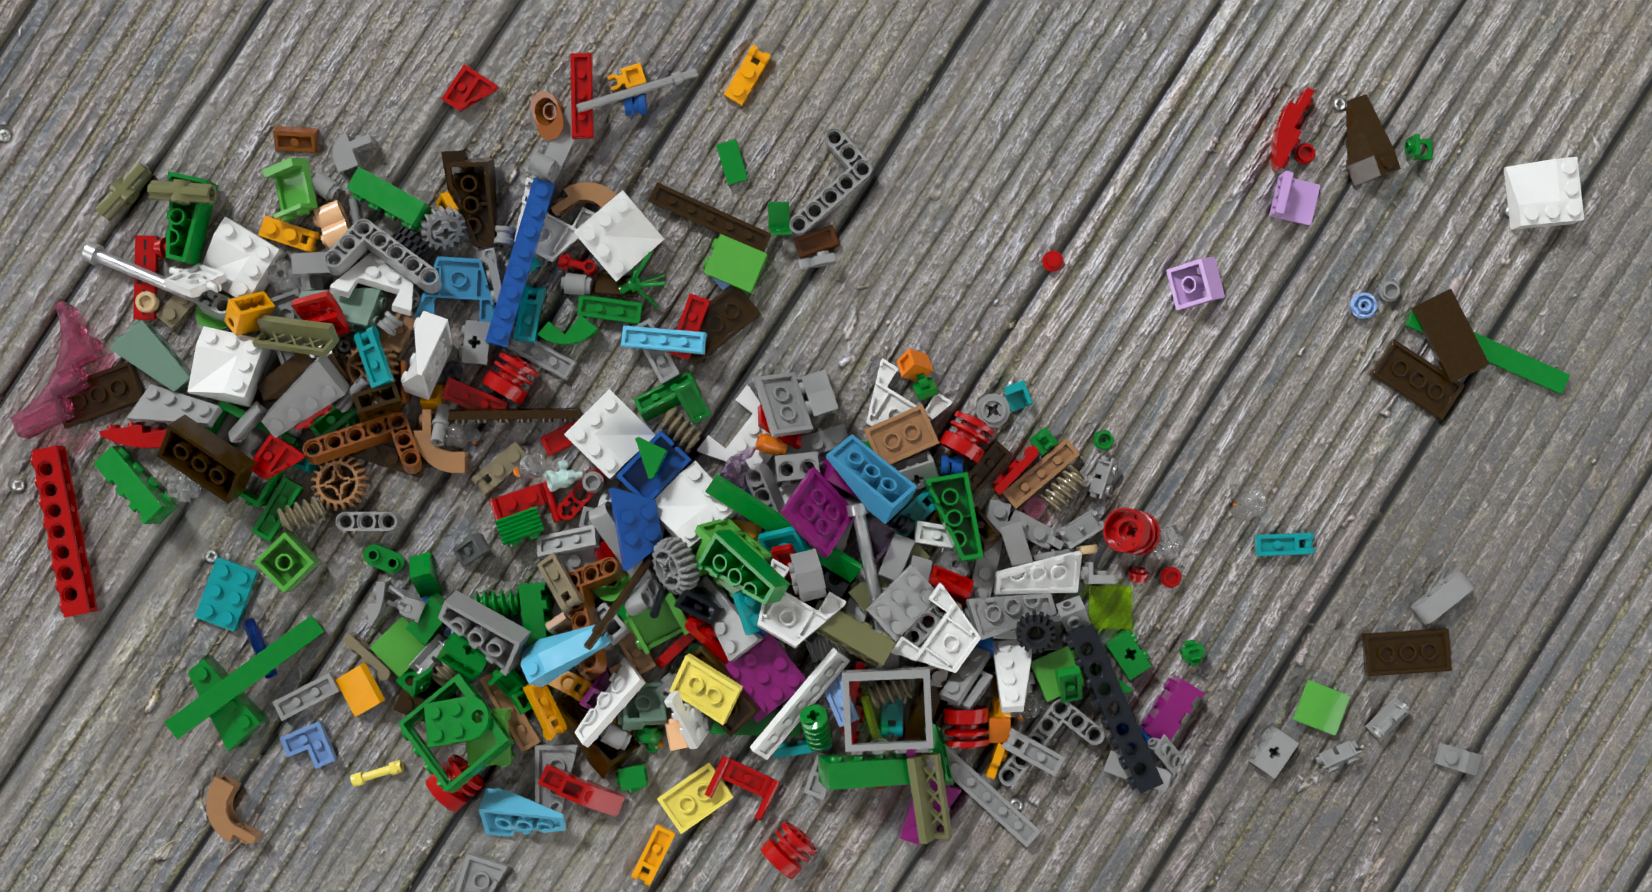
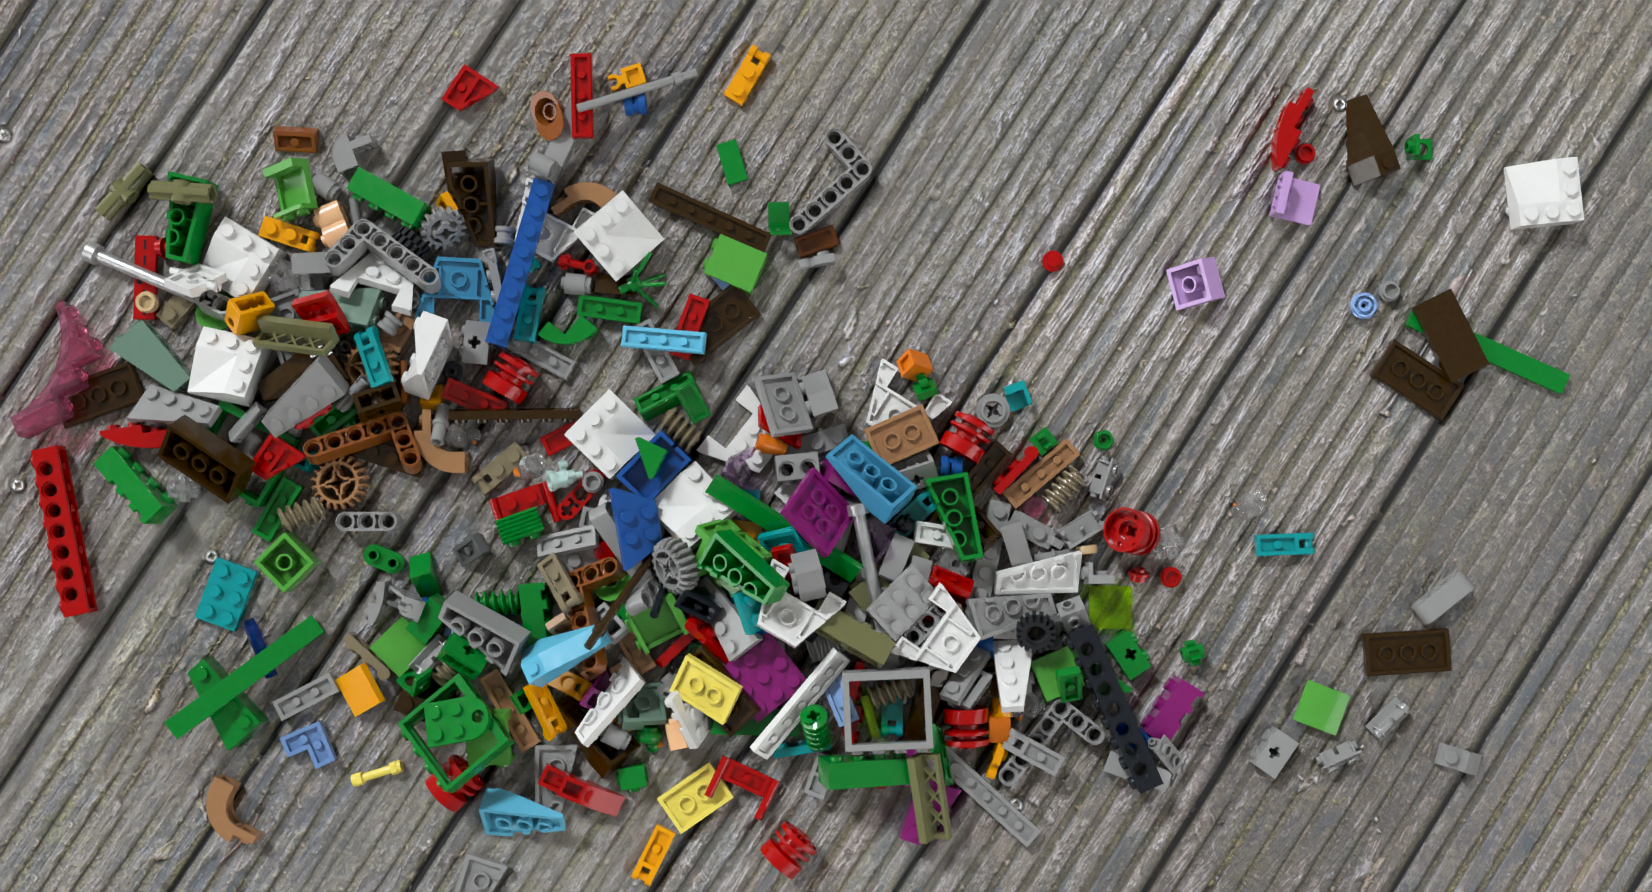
(508, 684): green bracket -> none
(765, 483): light grey beam -> none

